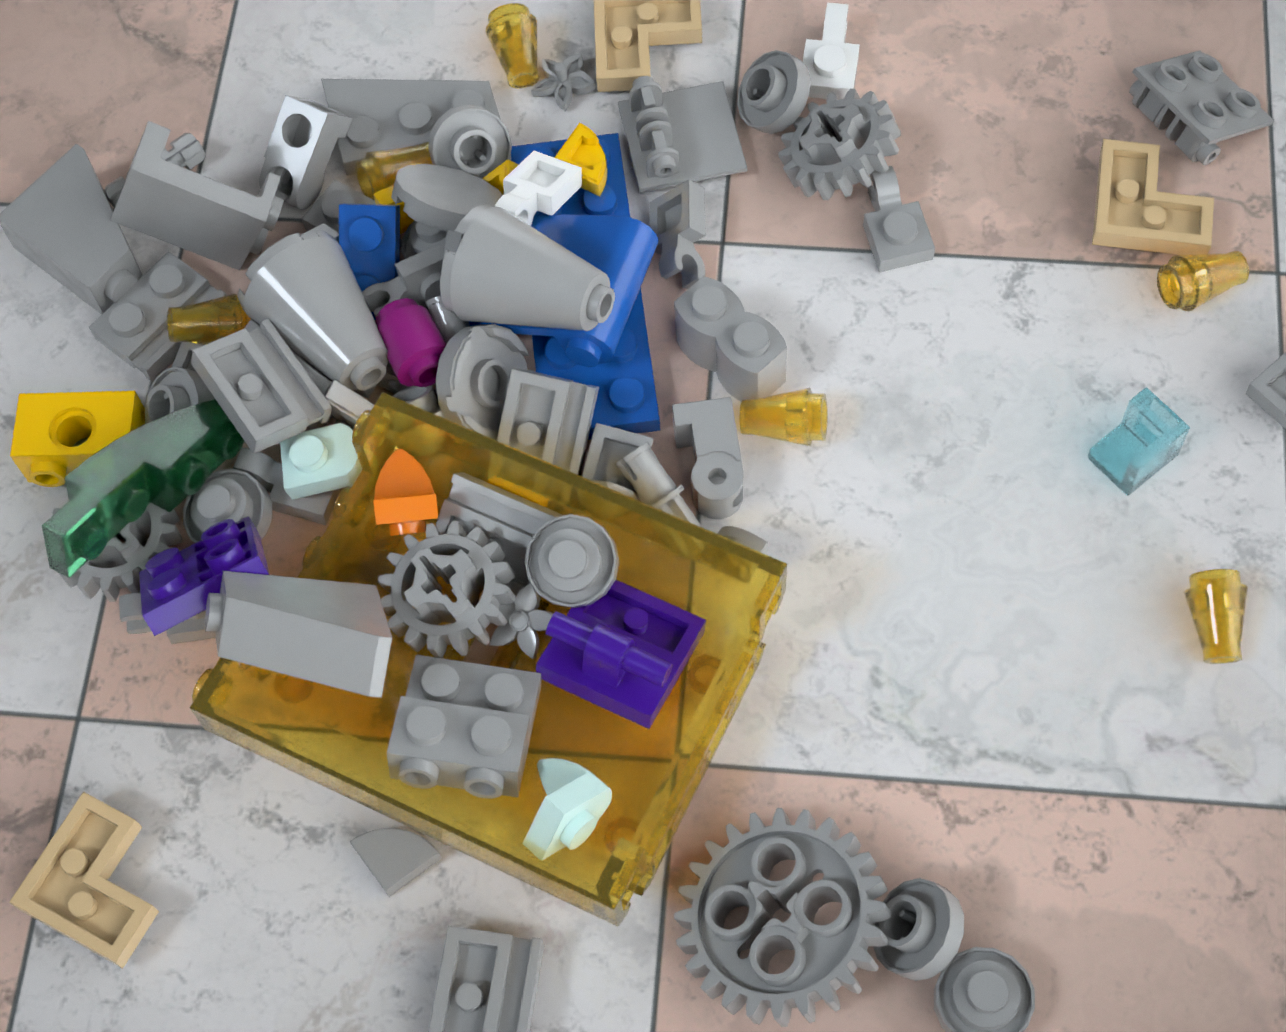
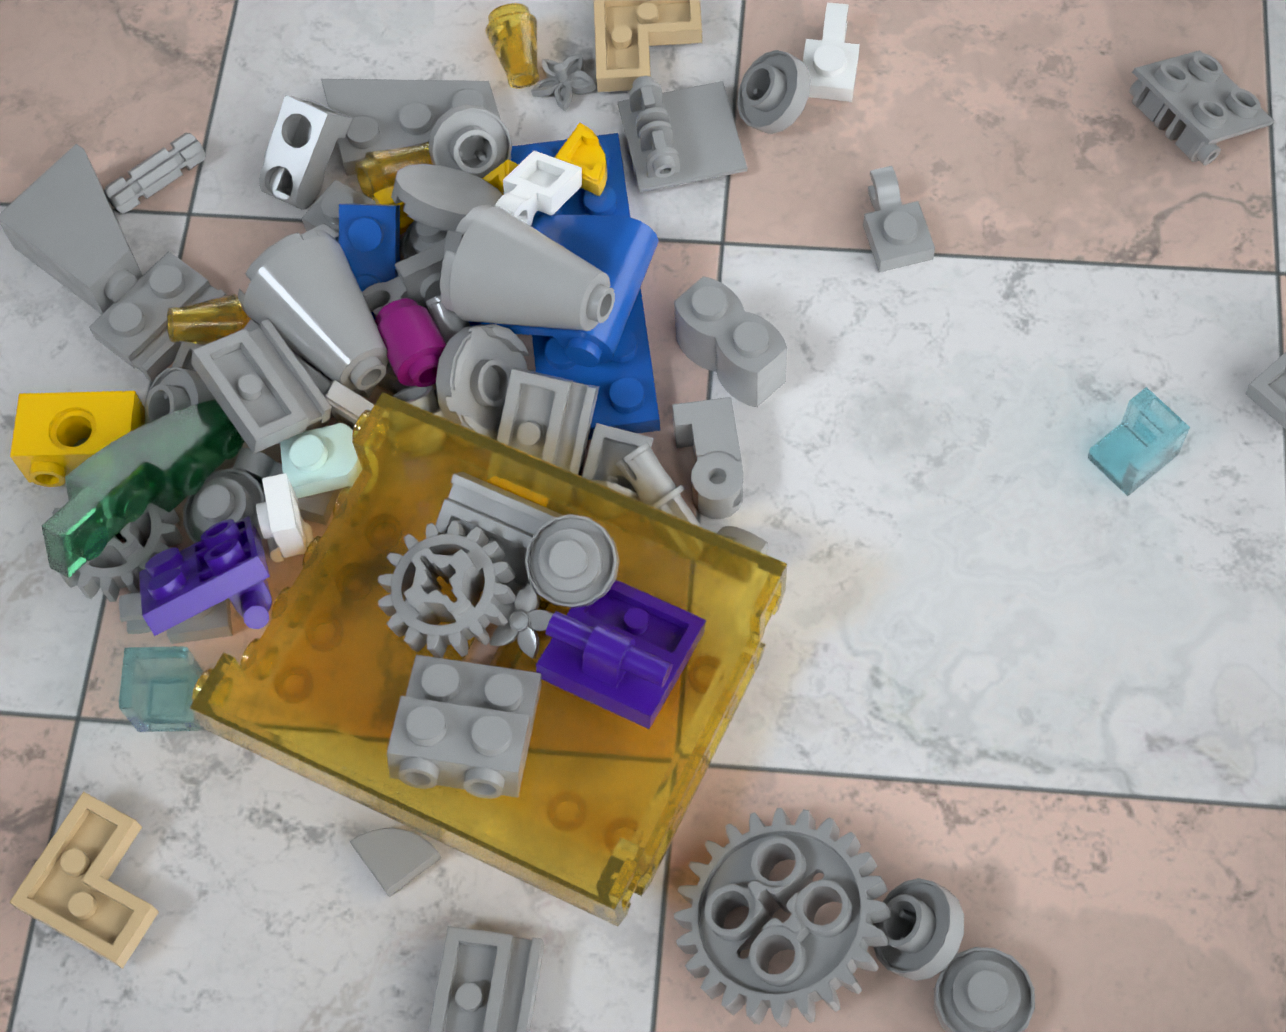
(159, 688): none -> clear light blue panel
(192, 208): light grey panel -> none
(282, 520): none -> white plate
(303, 629): light grey slope -> none
(404, 495): orange plate -> none
(569, 810): light aqua plate -> none
(680, 222): light grey plate -> none
(787, 417): clear yellow cone -> none
(840, 144): light grey gear -> none
(1138, 216): tan plate -> none
(1198, 278): clear yellow cone -> none
(1218, 613): clear yellow cone -> none

